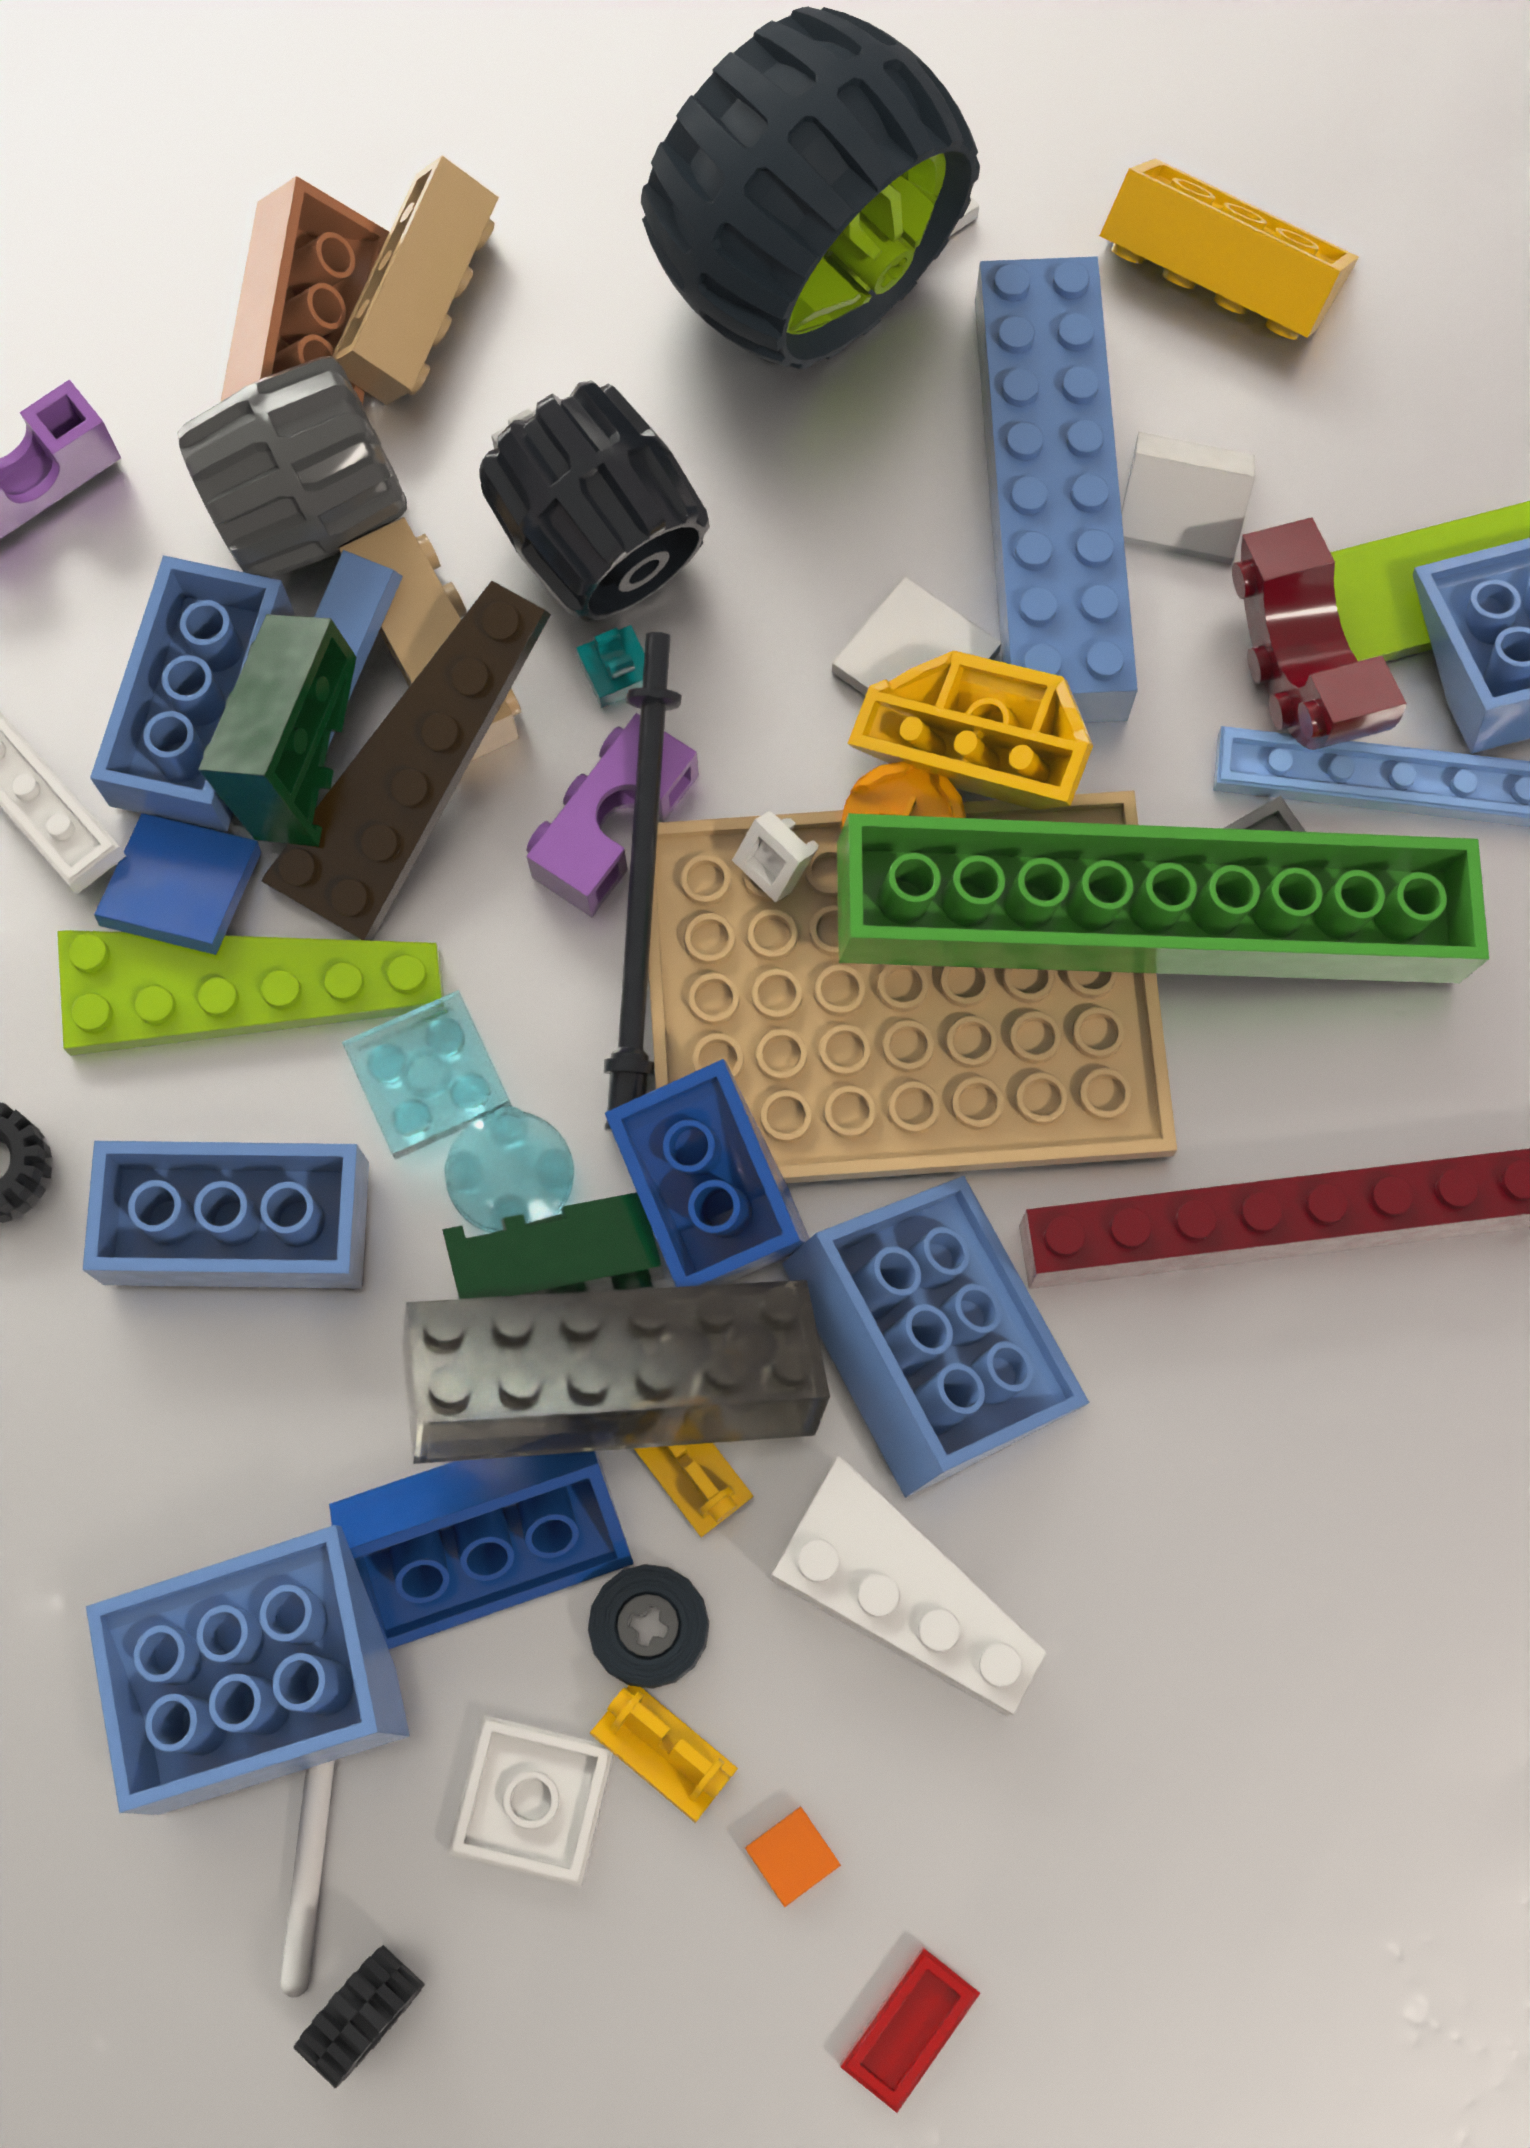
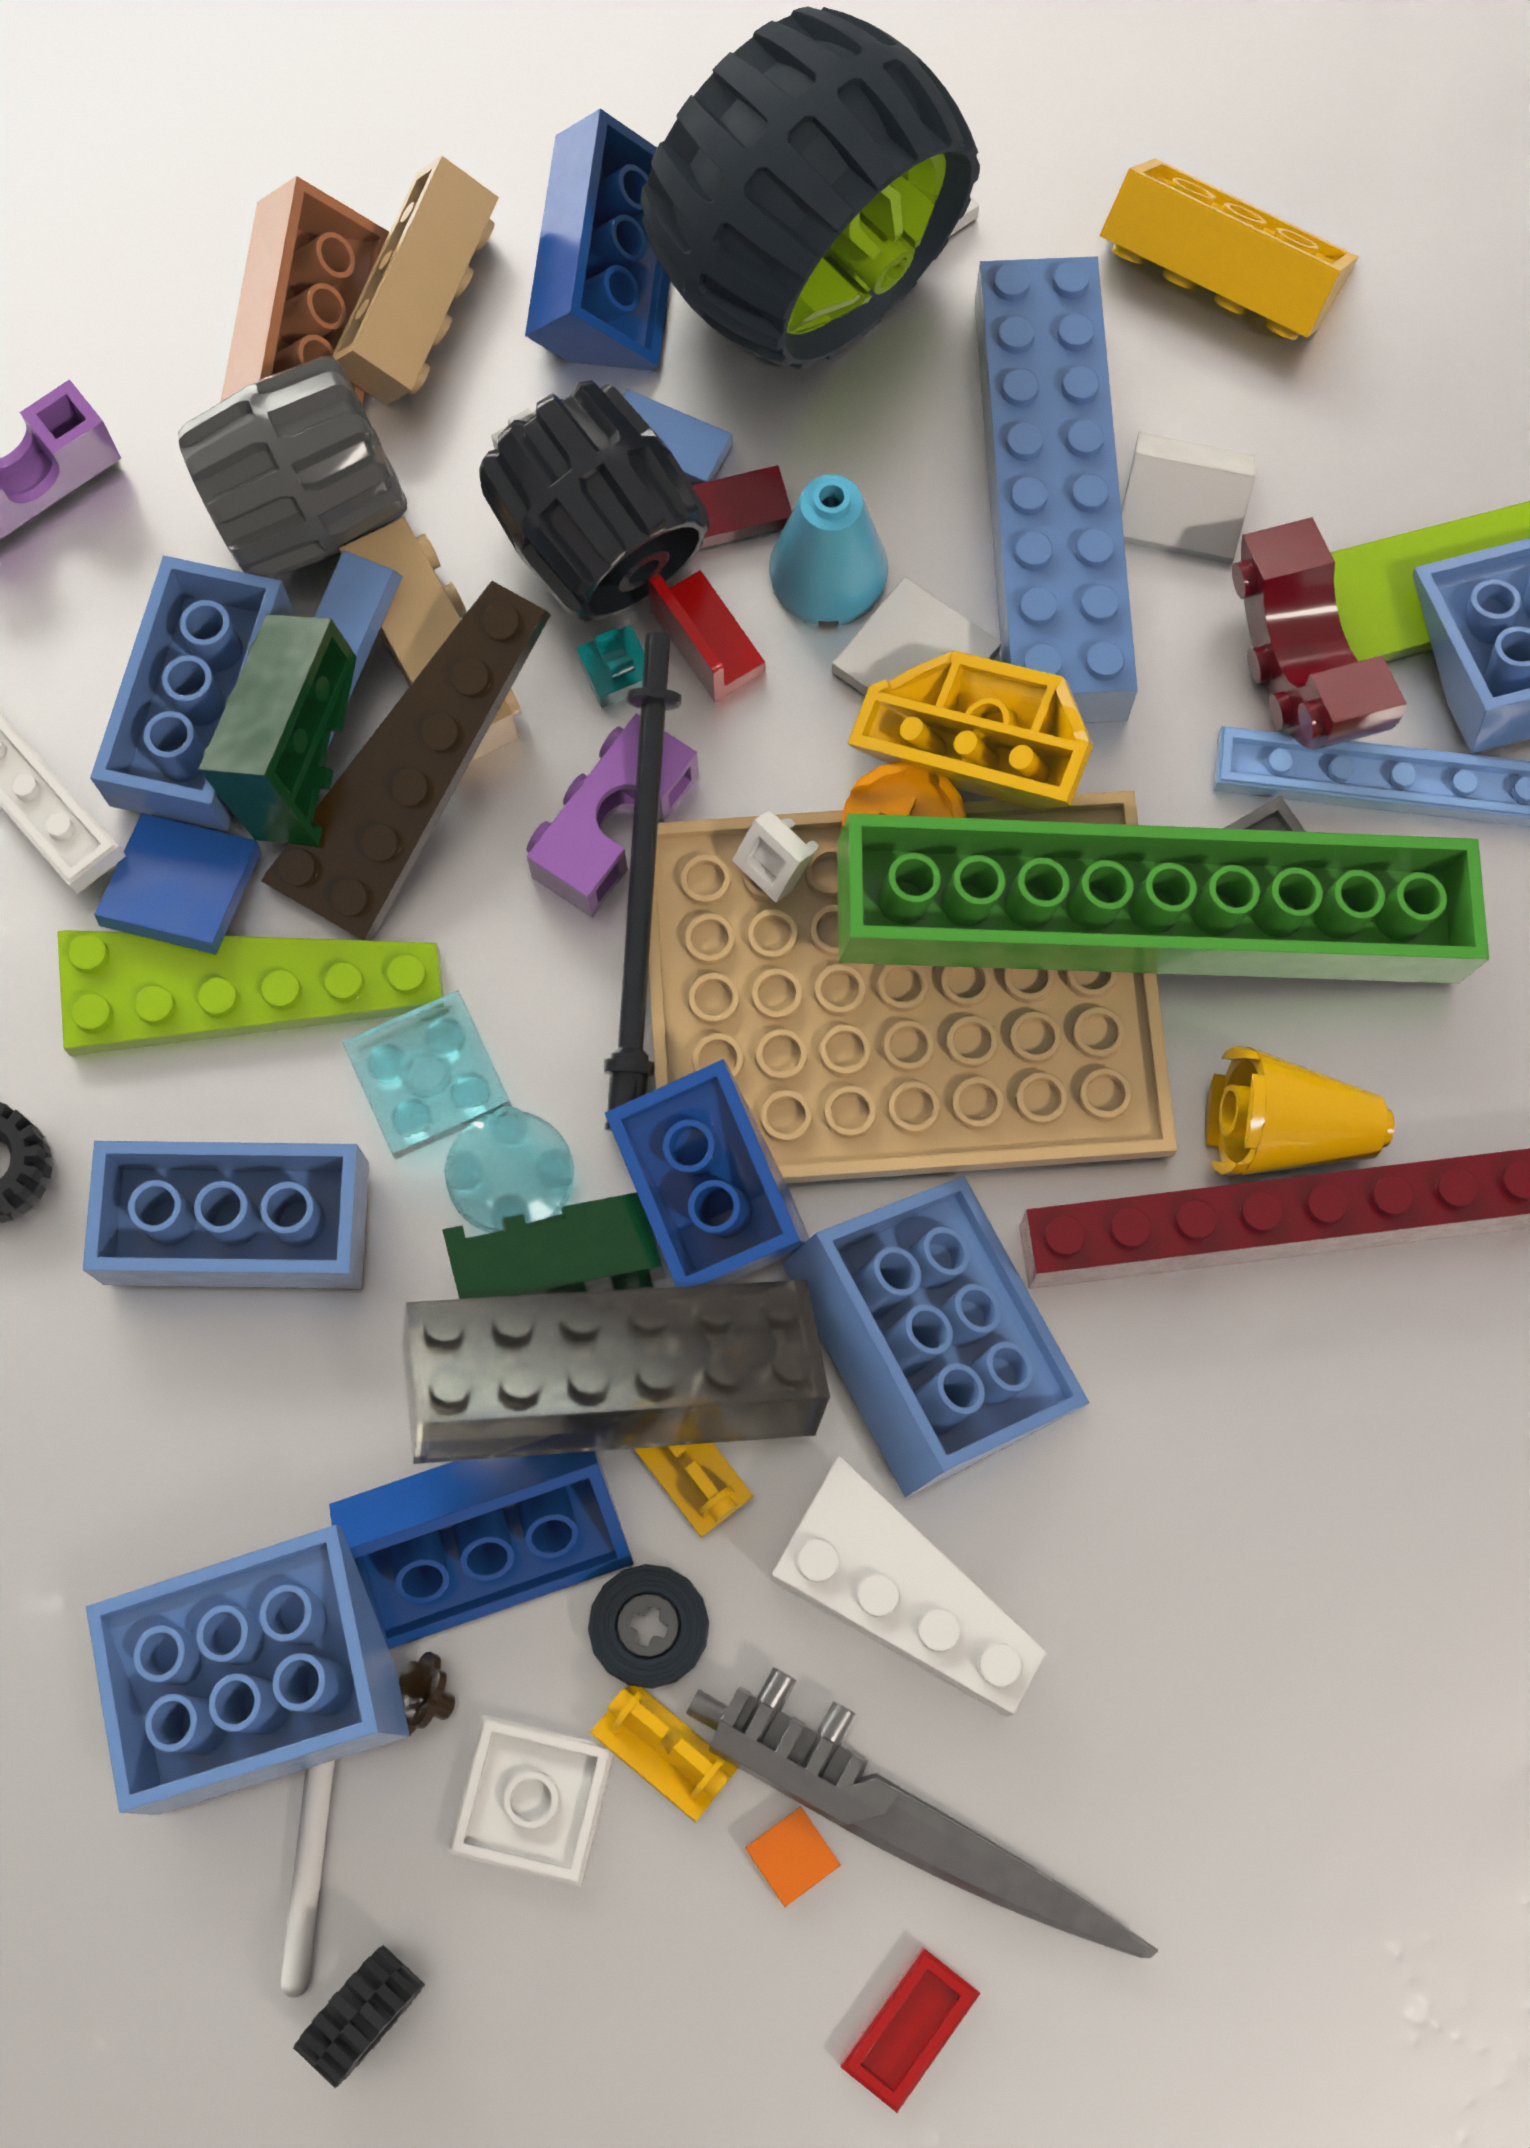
(423, 1692): none -> dark brown plant
(595, 273): none -> blue slope
(694, 443): none -> medium blue tile
(705, 634): none -> red panel
(744, 505): none -> dark red tile
(829, 555): none -> medium azure cone
(831, 1782): none -> flat silver piece
(1289, 1117): none -> yellow cone

